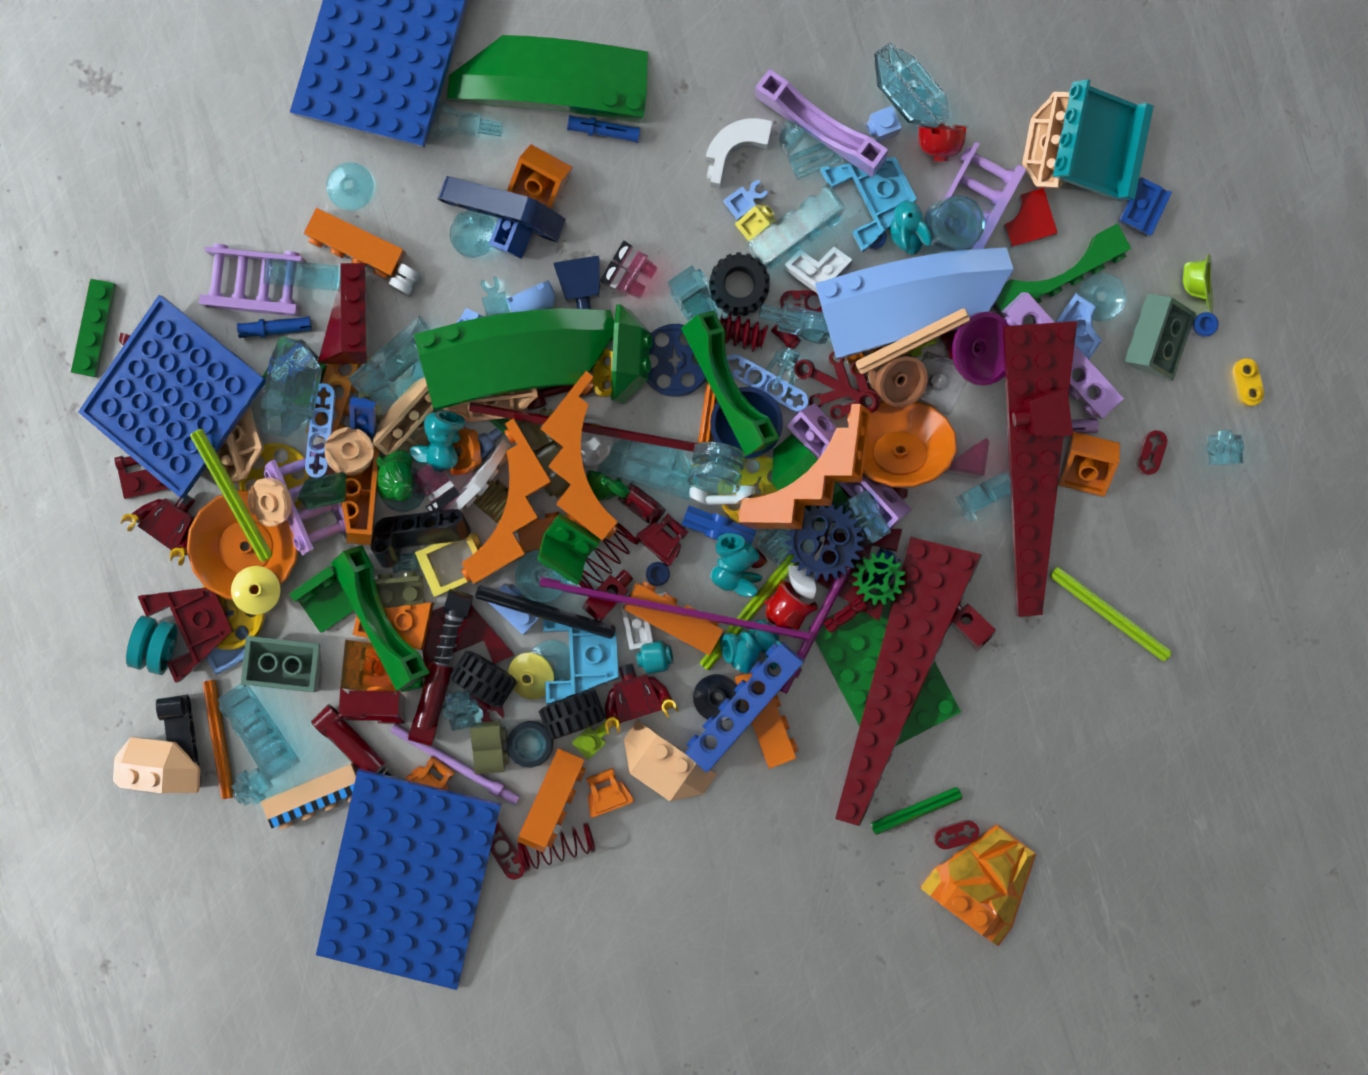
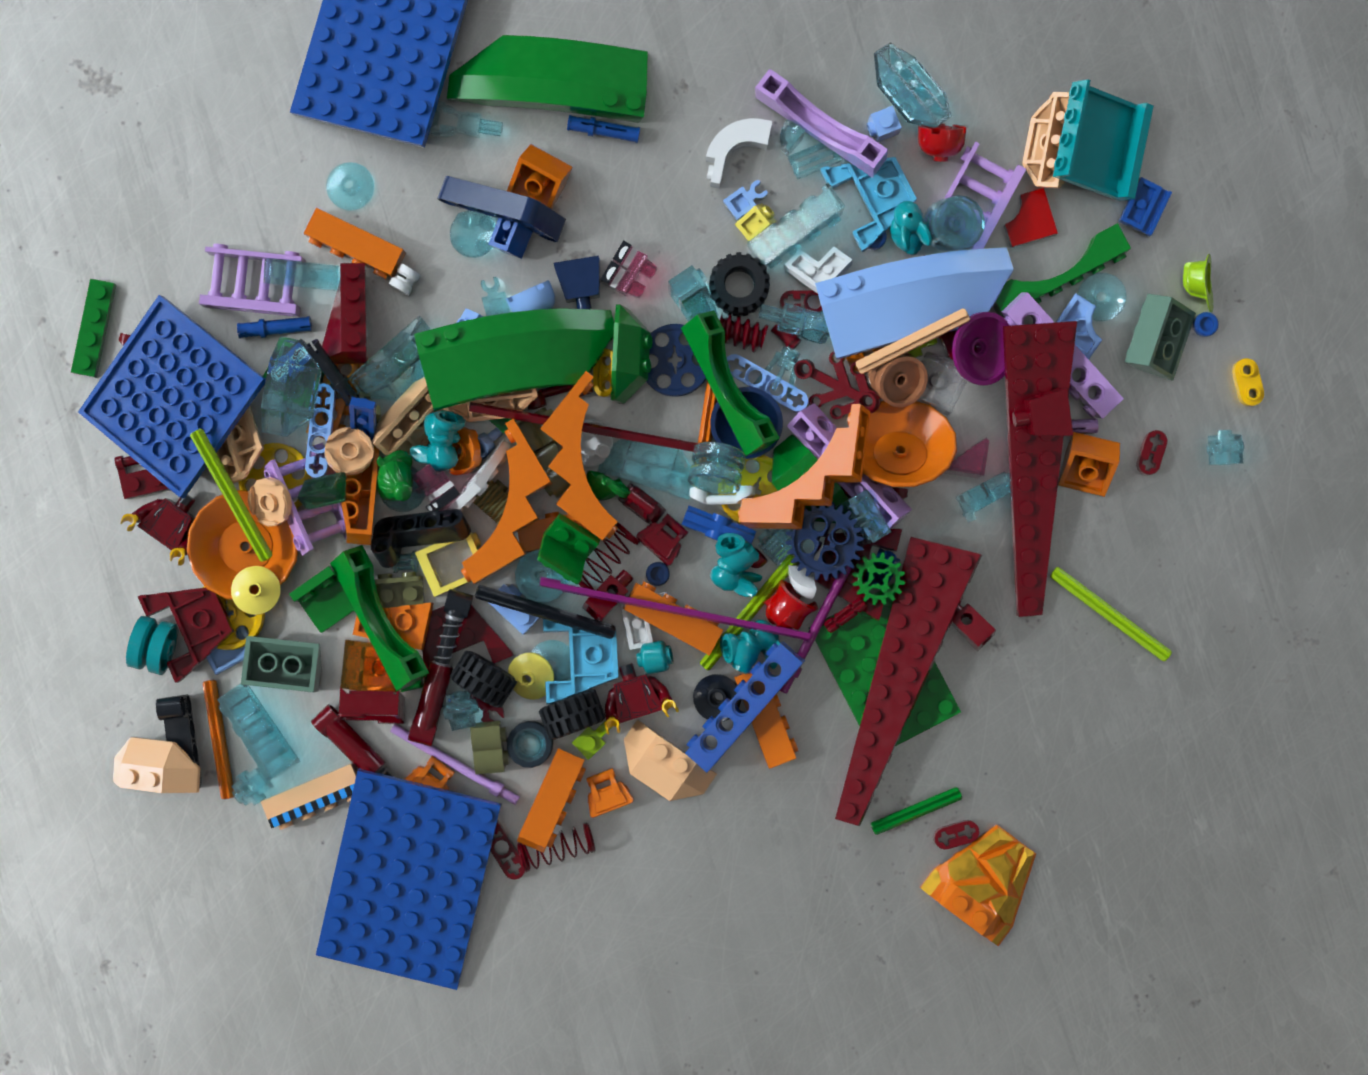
(338, 381): none -> black pin

